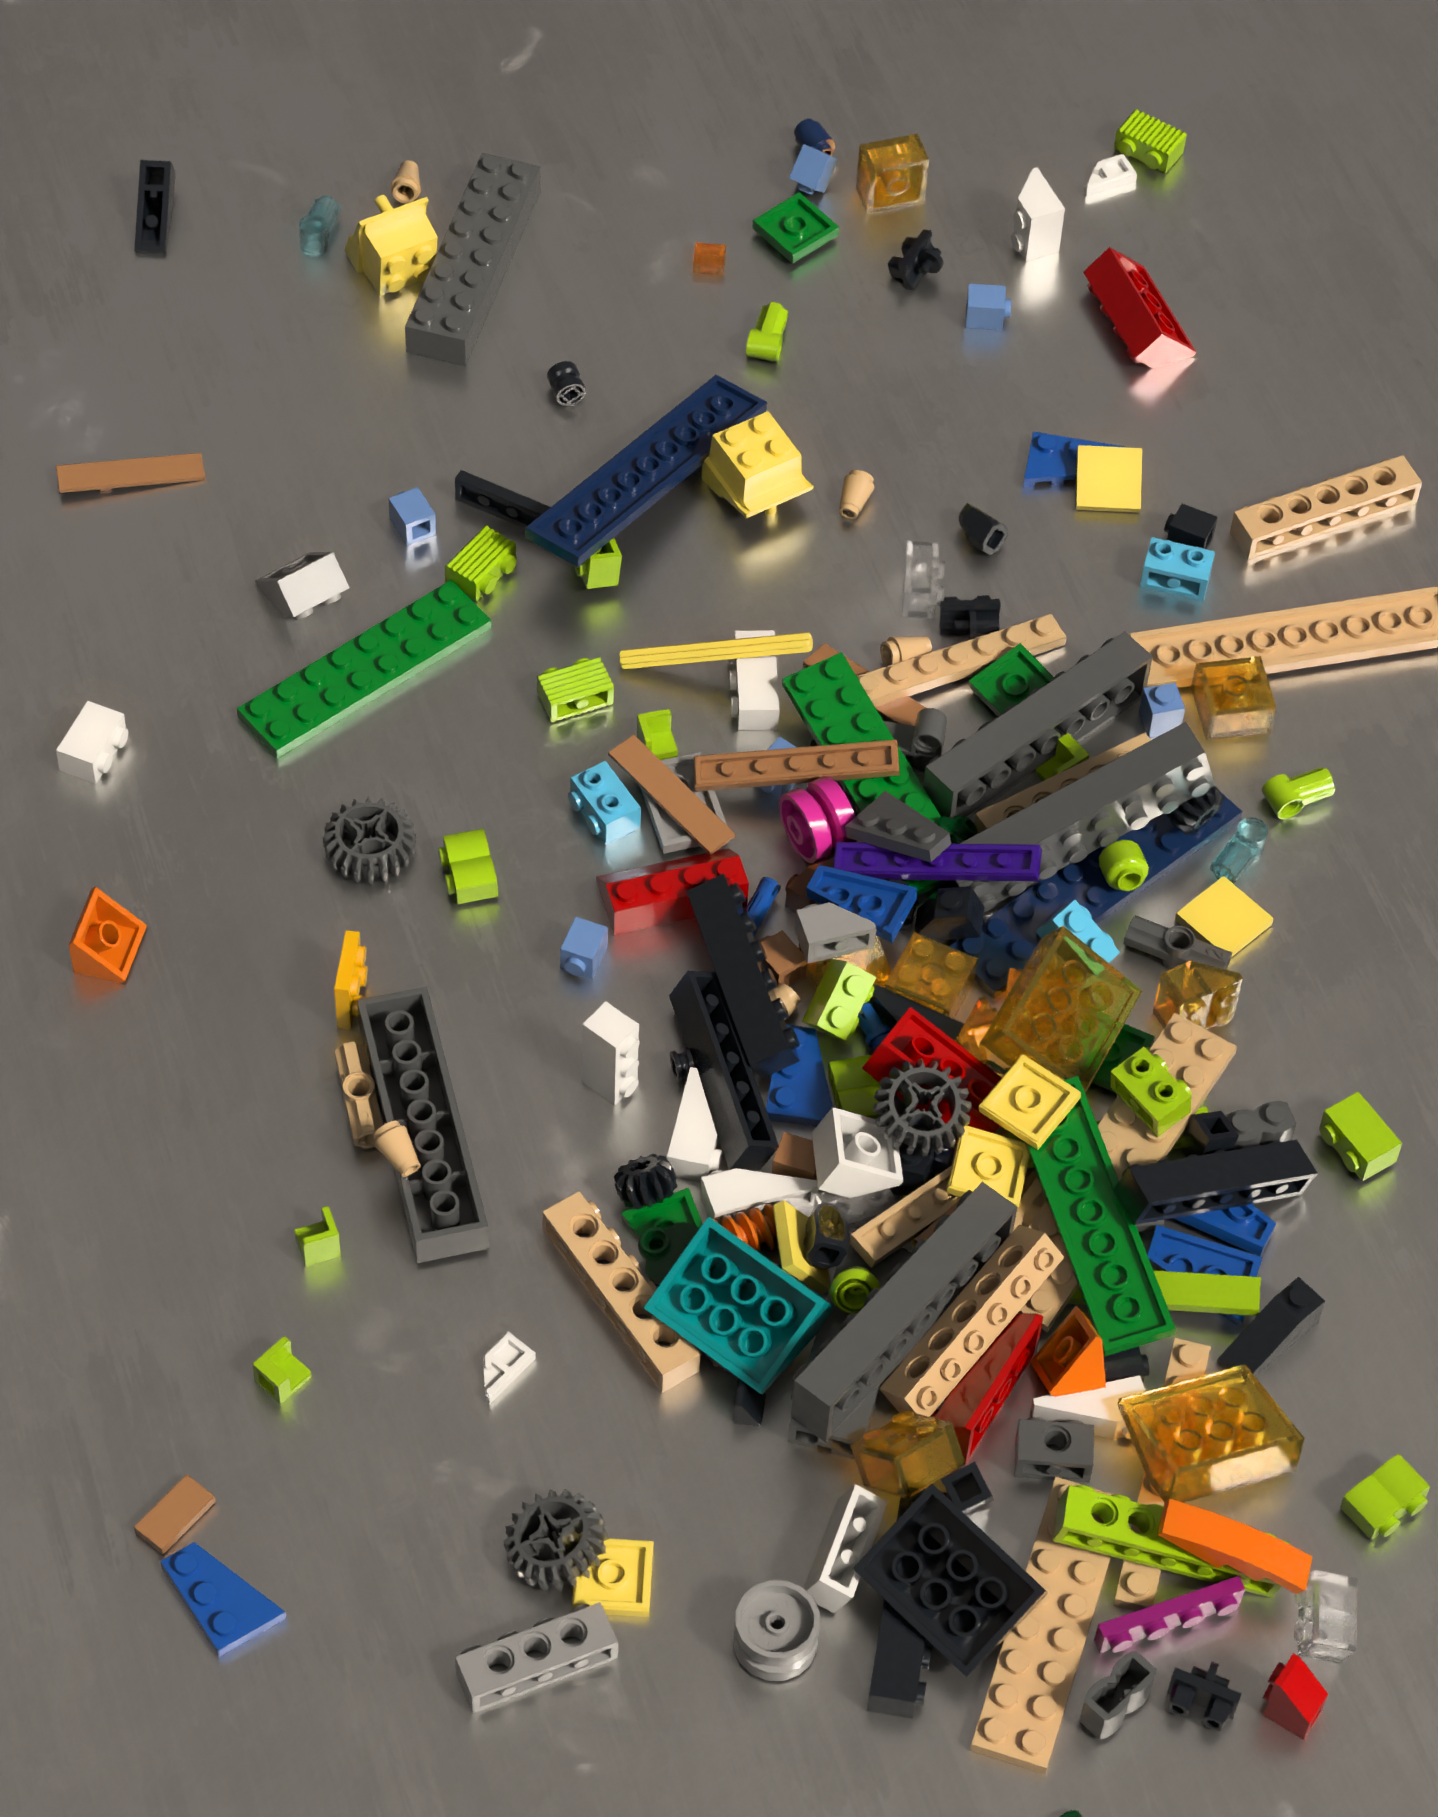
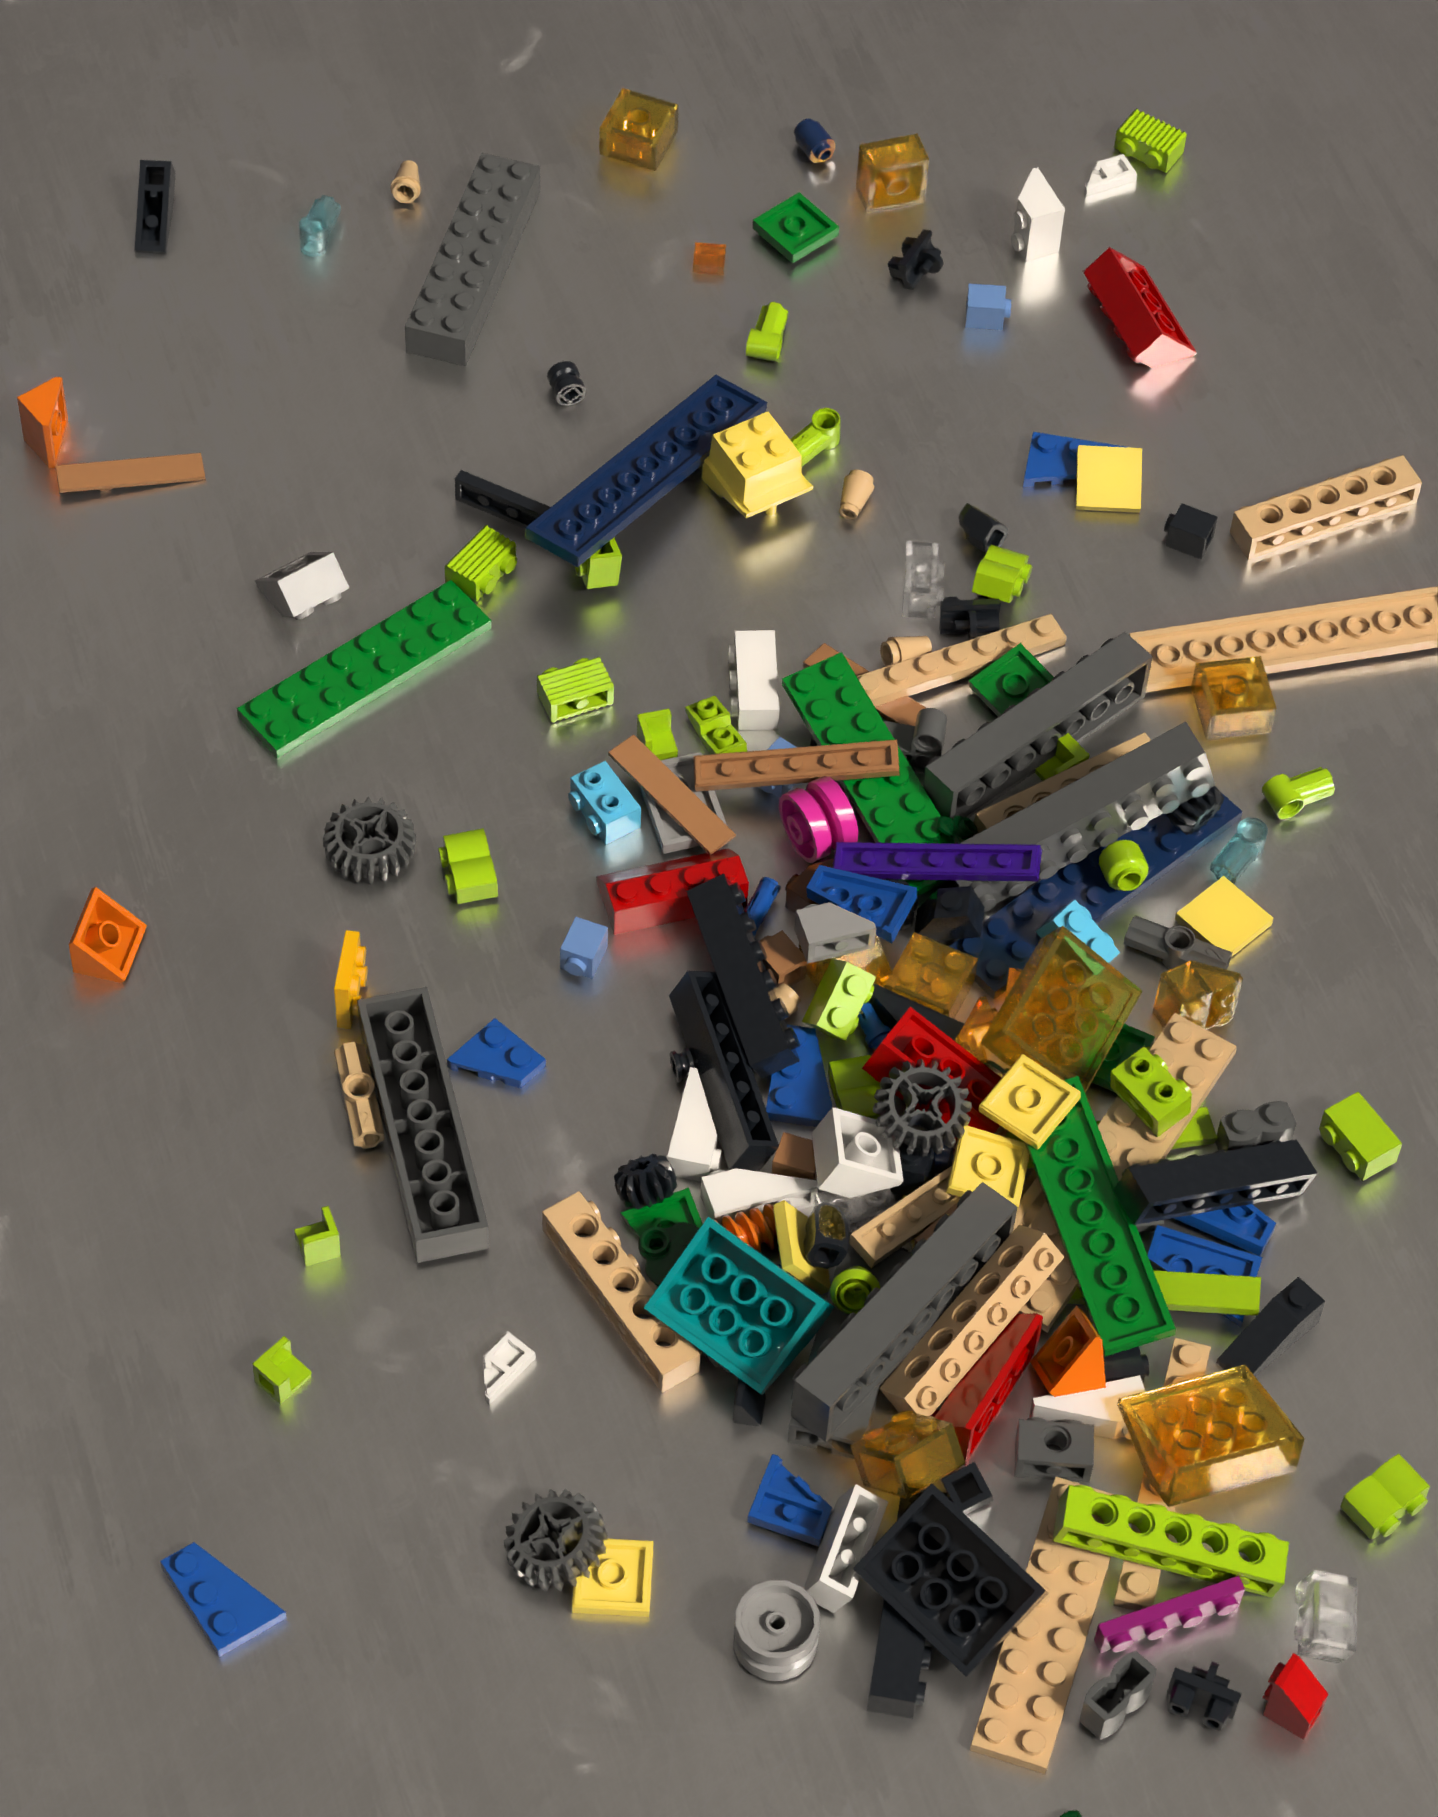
(44, 419): none -> orange slope
(92, 742): white brick -> none
(174, 1514): medium nougat tile -> none
(394, 245): light yellow piece -> none
(397, 1148): tan cone -> none
(412, 516): medium blue brick -> none
(498, 1056): none -> blue wing
(524, 1674): light grey brick -> none
(610, 1053): white brick -> none
(638, 129): none -> clear yellow brick
(714, 727): none -> lime slope
(716, 650): light yellow axle -> none
(789, 1505): none -> blue wing
(813, 169): medium blue brick -> none
(819, 435): none -> lime piece
(898, 828): dark grey wing -> none
(1001, 574): none -> lime brick
(1161, 709): medium blue brick -> none
(1177, 569): medium azure brick -> none
(1207, 1134): black brick -> none
(1235, 1544): orange slope -> none

